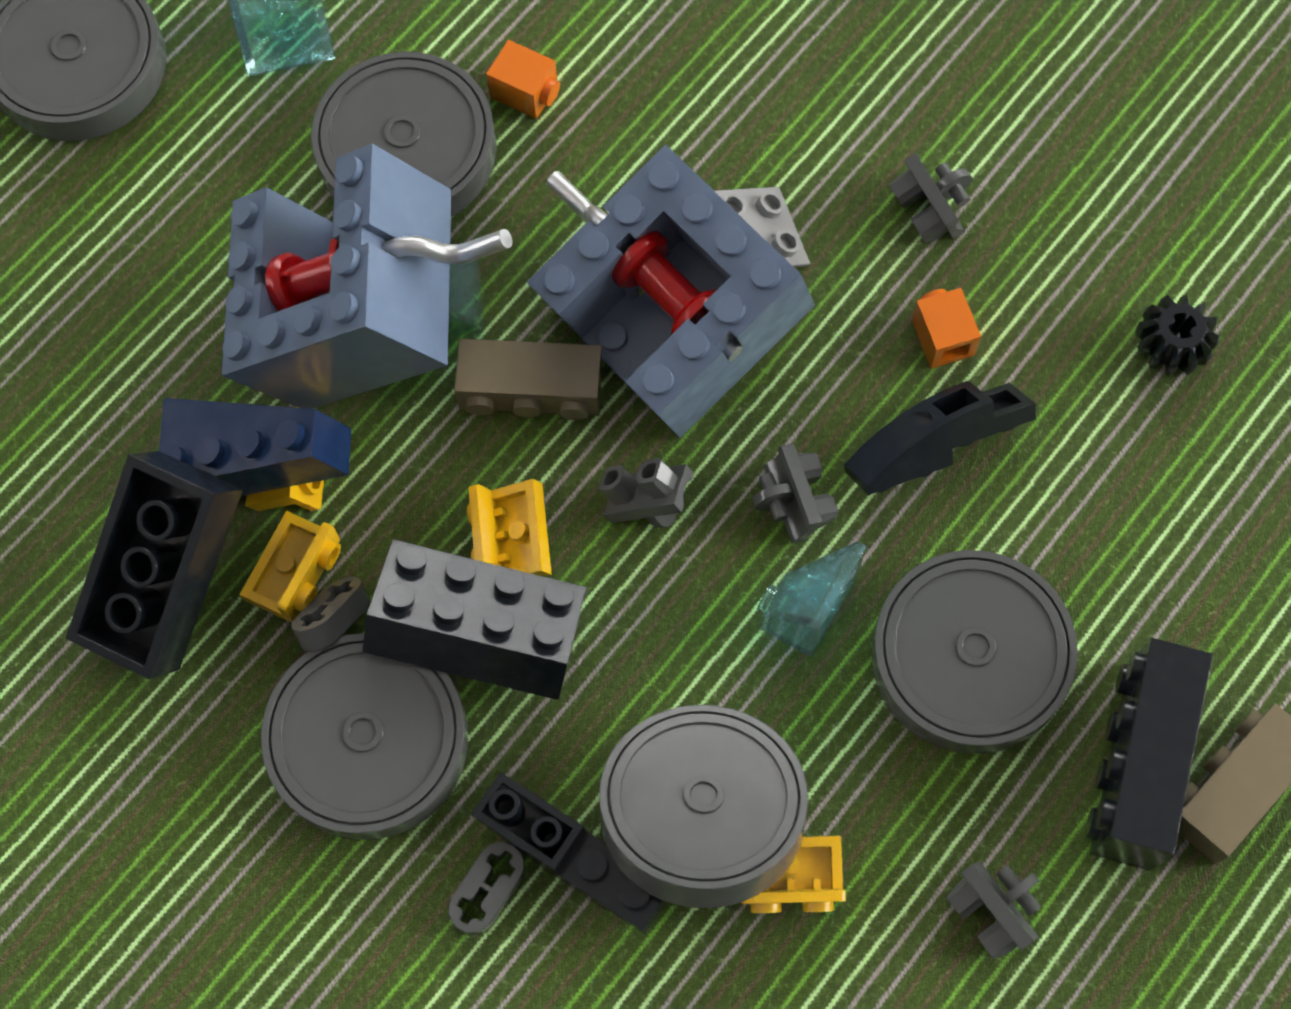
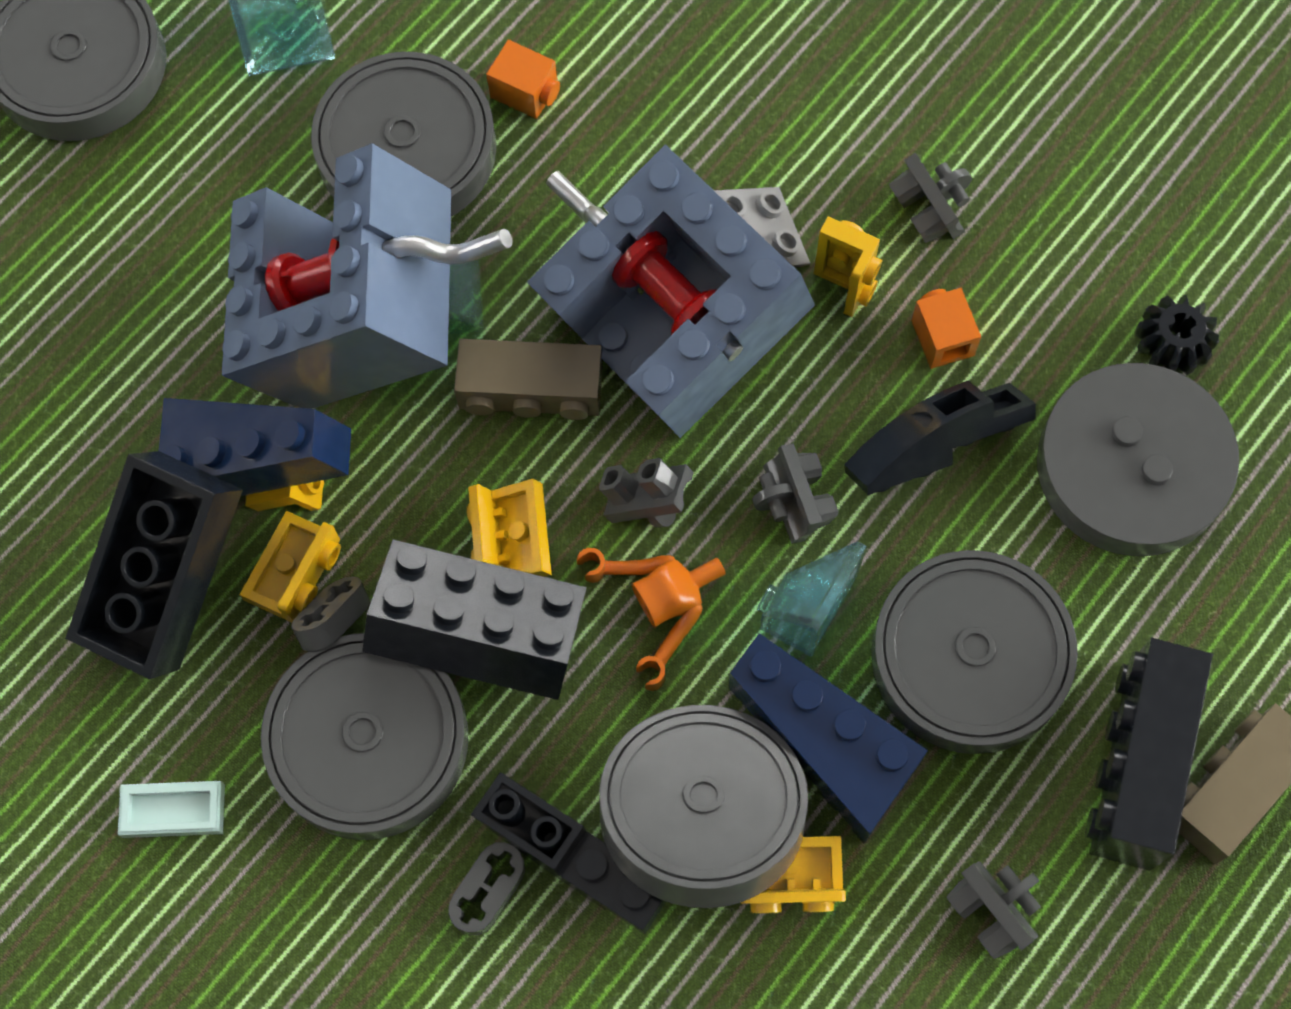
(171, 809): none -> light aqua tile
(663, 594): none -> orange piece
(839, 742): none -> dark blue wedge
(849, 260): none -> yellow bracket
(1137, 459): none -> dark grey brick

